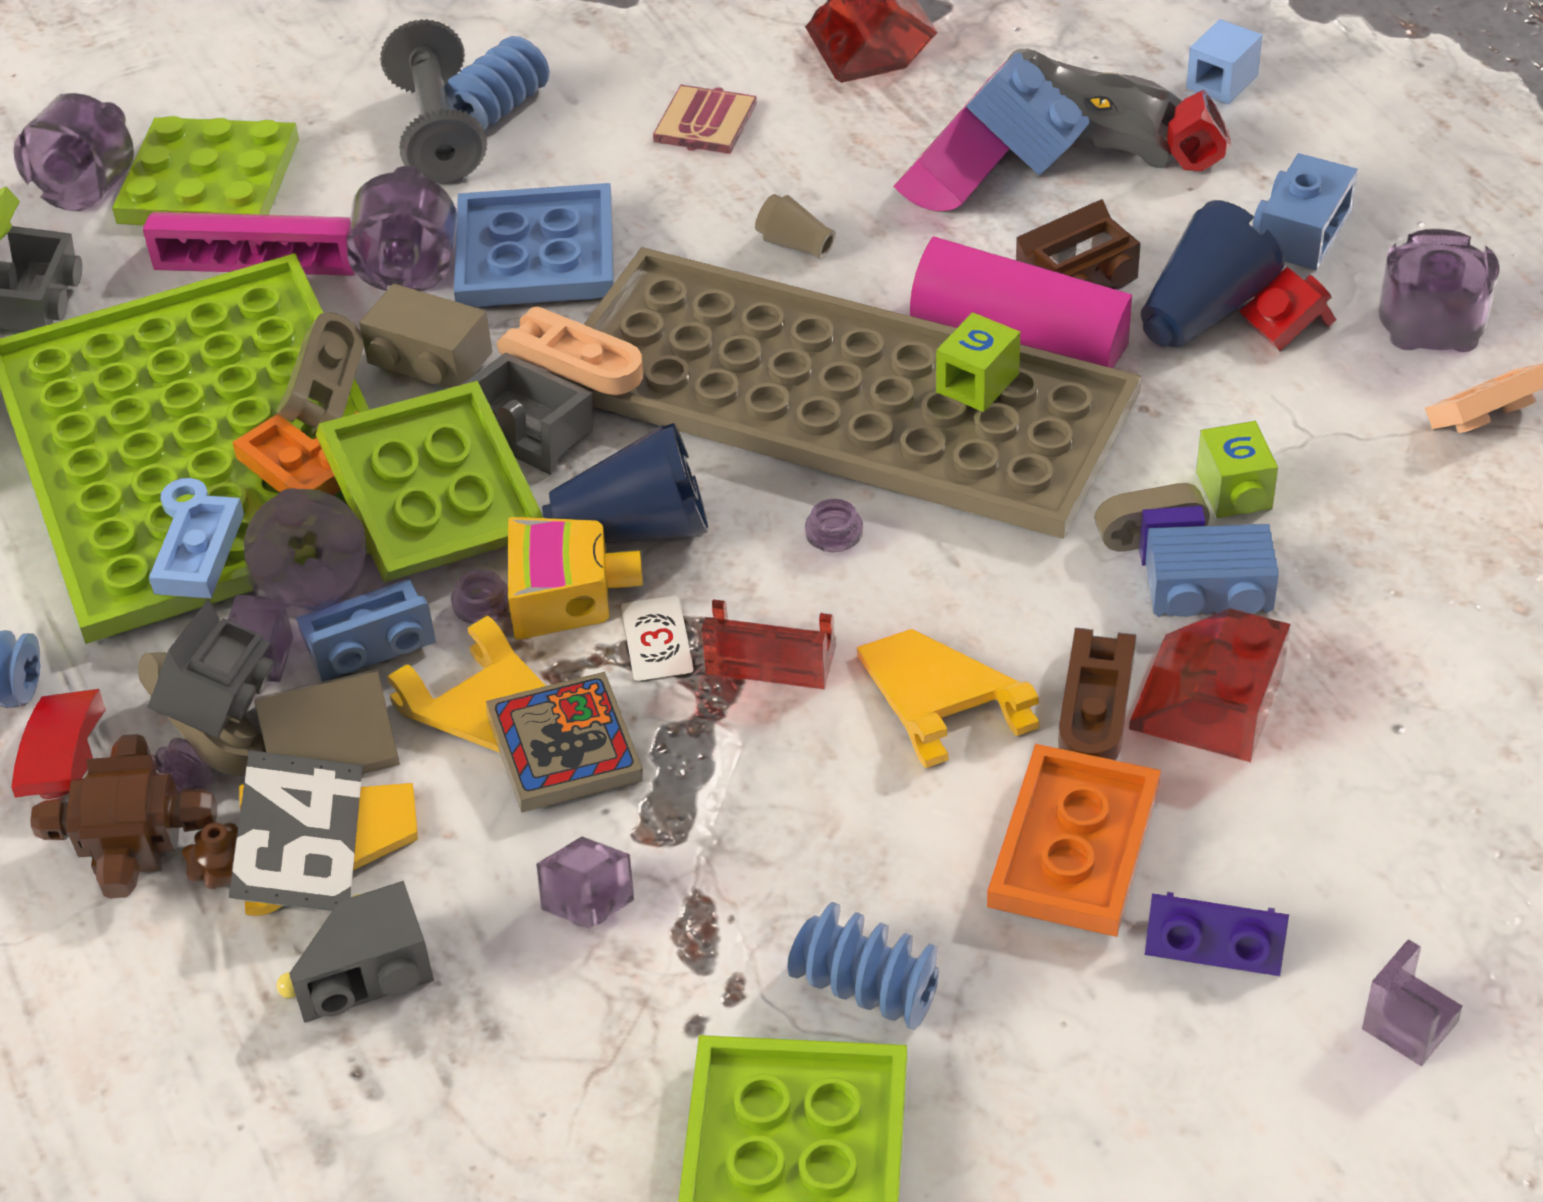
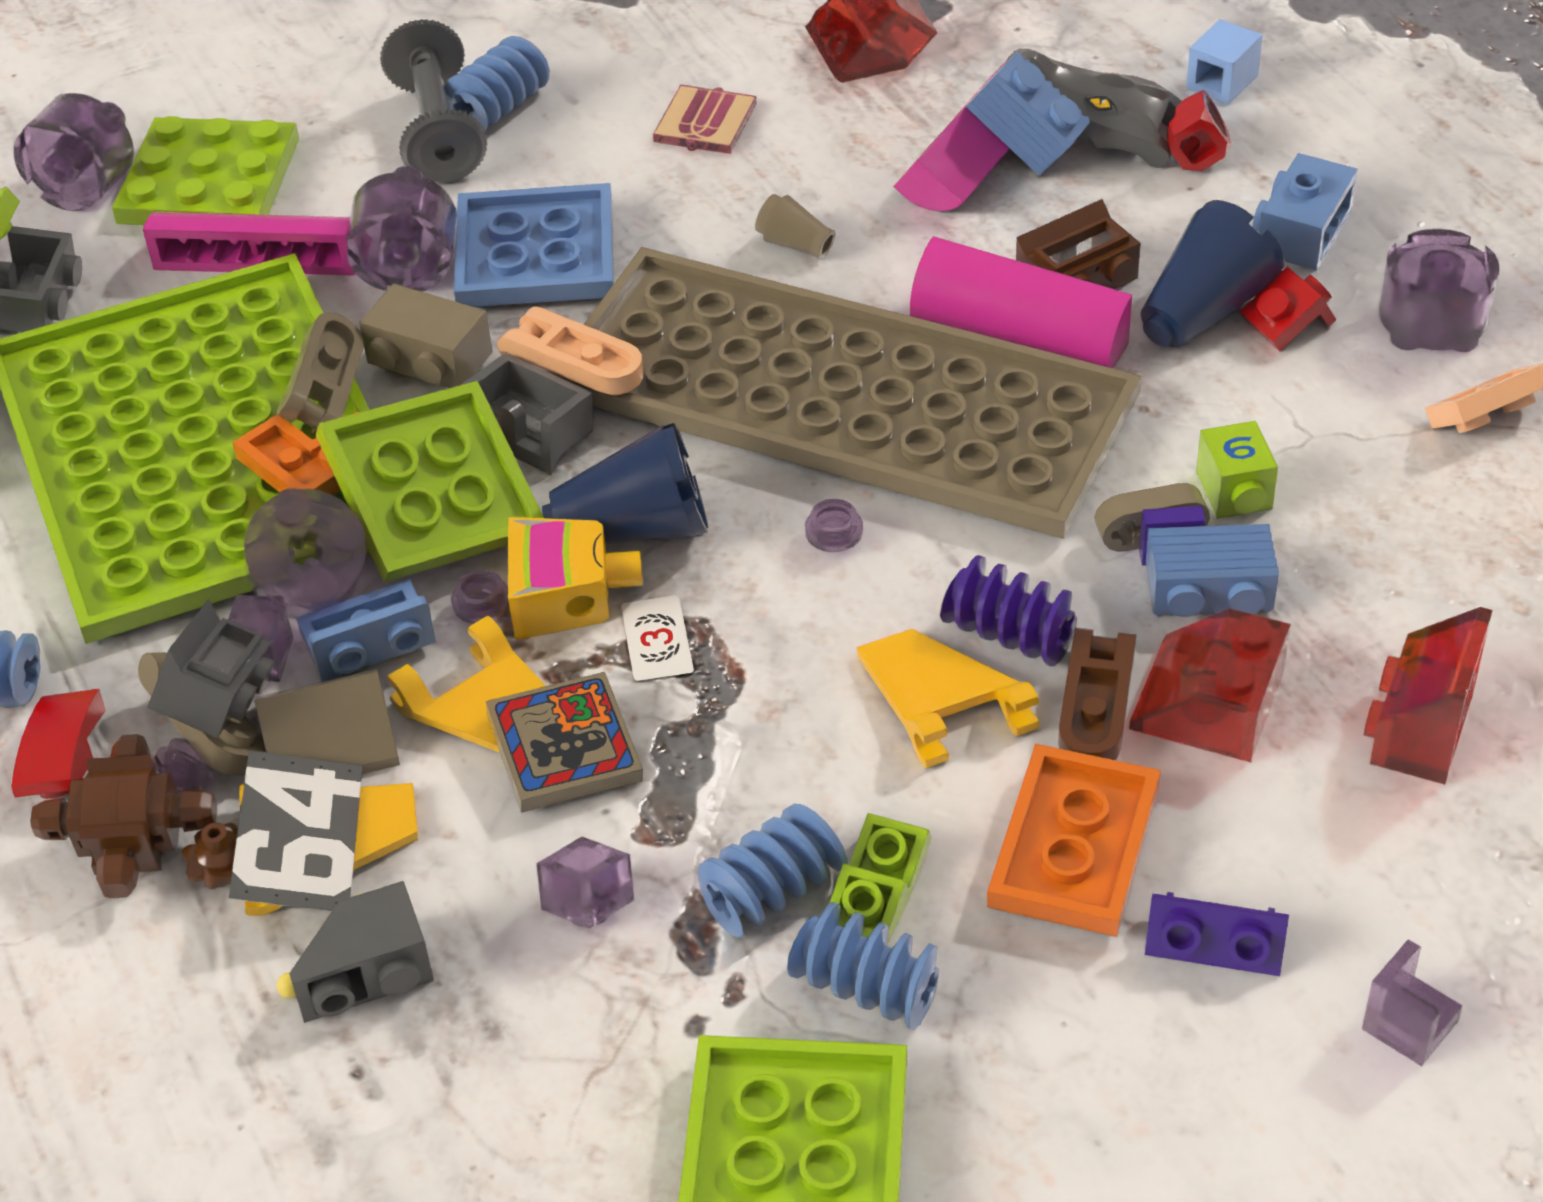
(196, 540): light blue hinge -> none
(767, 650): clear red hinge -> none
(767, 863): none -> medium blue piece
(881, 872): none -> lime slope
(977, 361): lime brick -> none
(1010, 611): none -> dark purple piece
(1428, 696): none -> clear red slope

